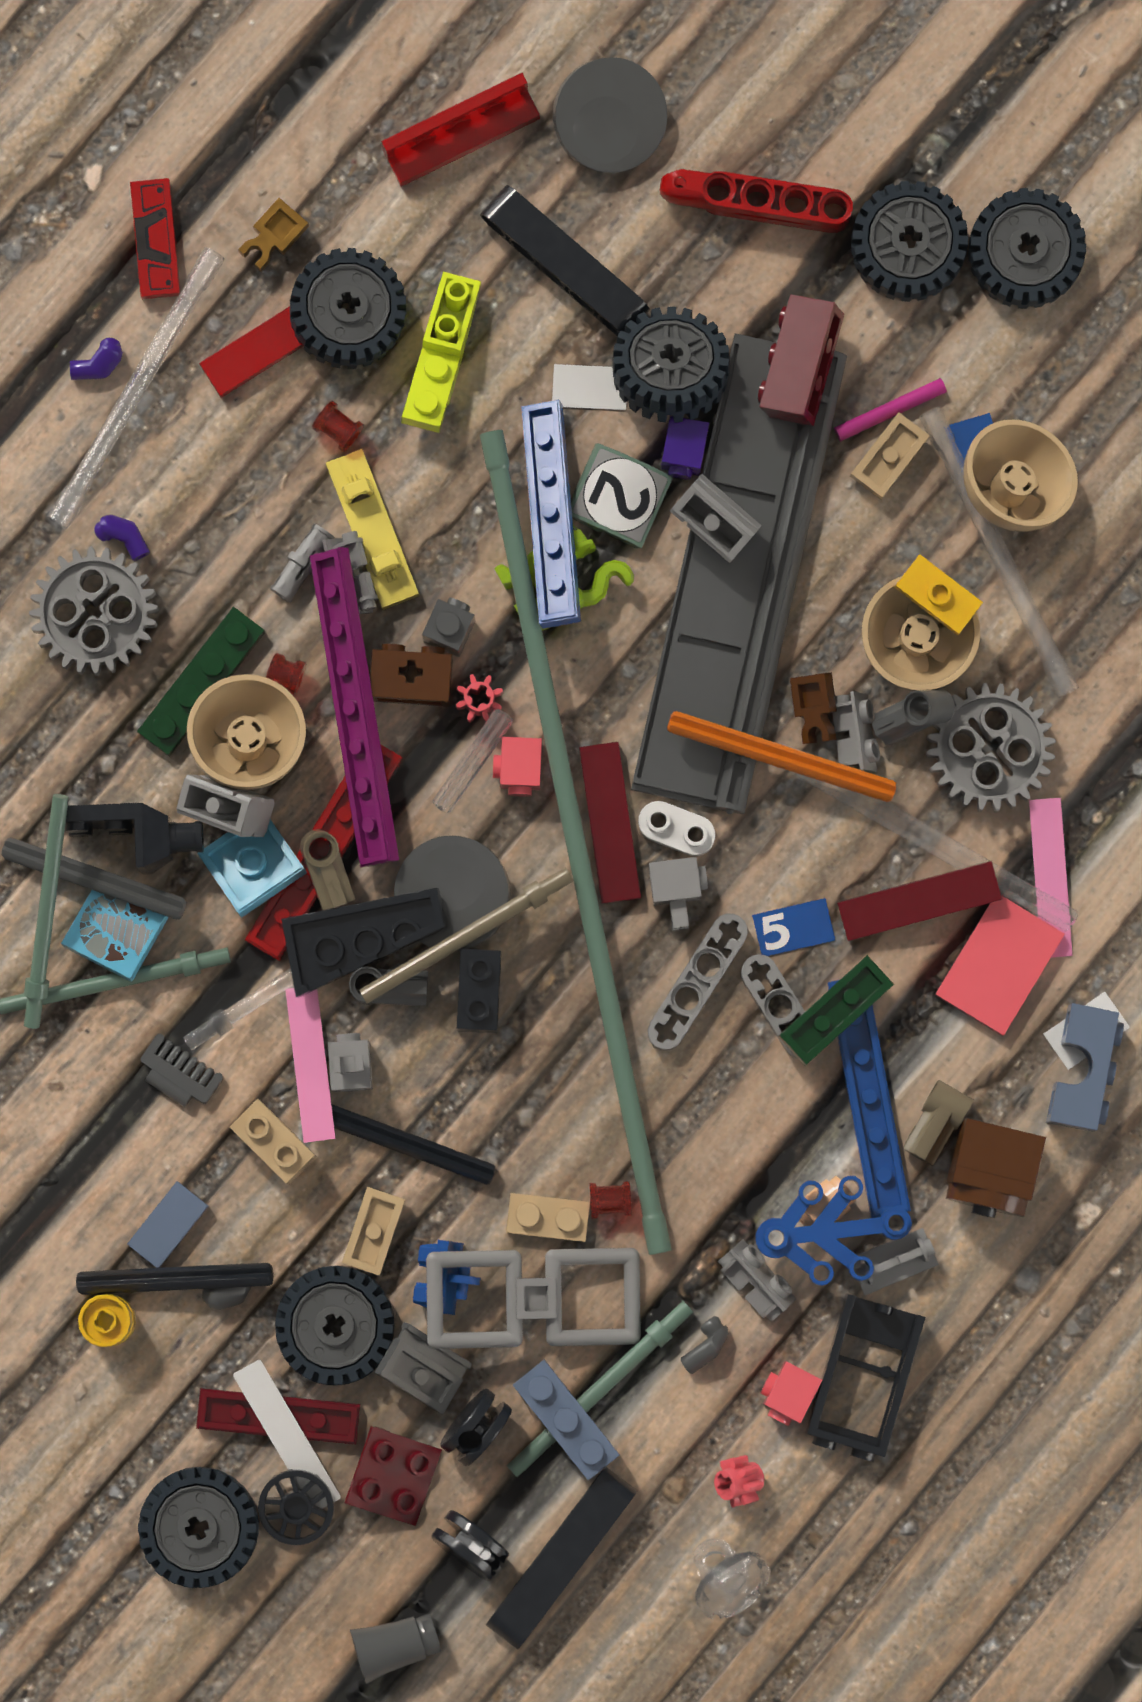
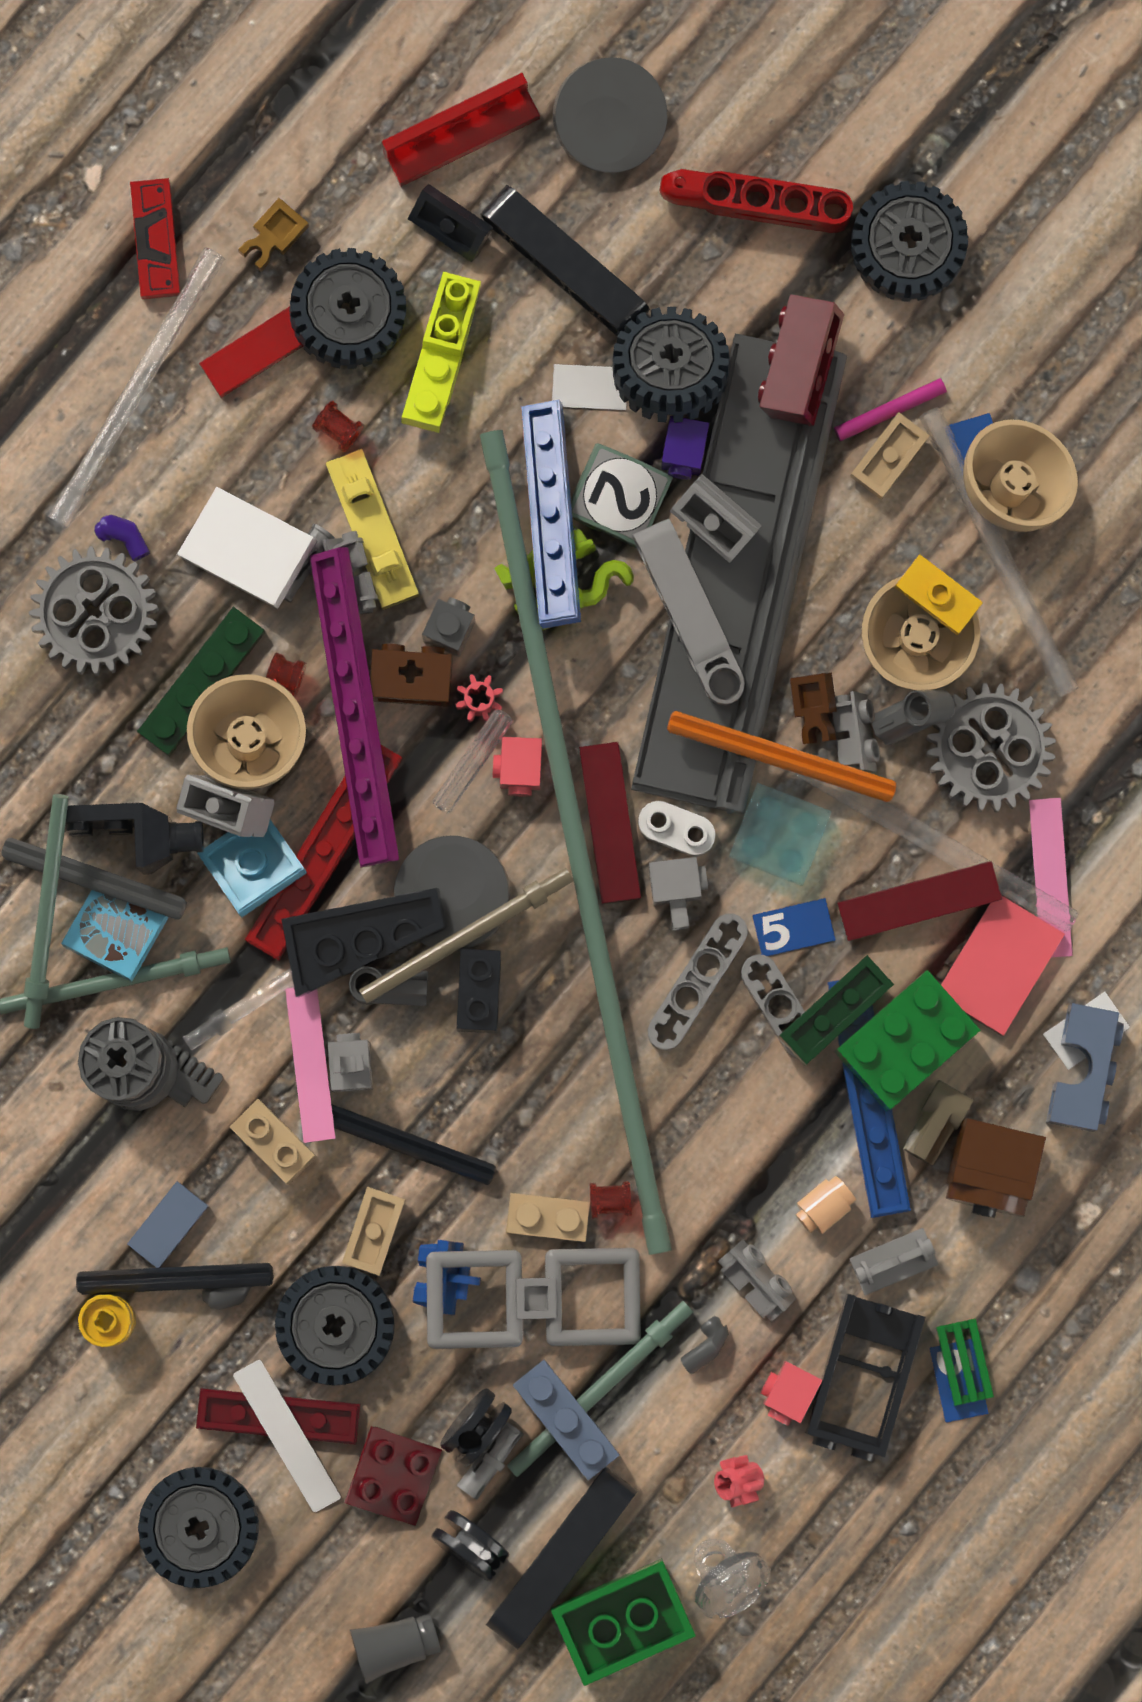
(101, 364): dark purple arm -> none
(149, 1066): none -> dark grey wheel
(247, 547): none -> white tile
(296, 1507): black wheel -> none
(328, 872): dark tan piece -> none
(422, 1371): dark grey plate -> none
(450, 223): none -> black plate
(490, 1461): none -> light grey pin
(622, 1622): none -> green brick
(690, 612): none -> light grey piece
(780, 834): none -> clear light blue plate
(826, 1232): blue plant -> none
(907, 1041): none -> green brick
(962, 1411): none -> blue sticker
(979, 1356): none -> green tile
(1016, 275): wheel -> none

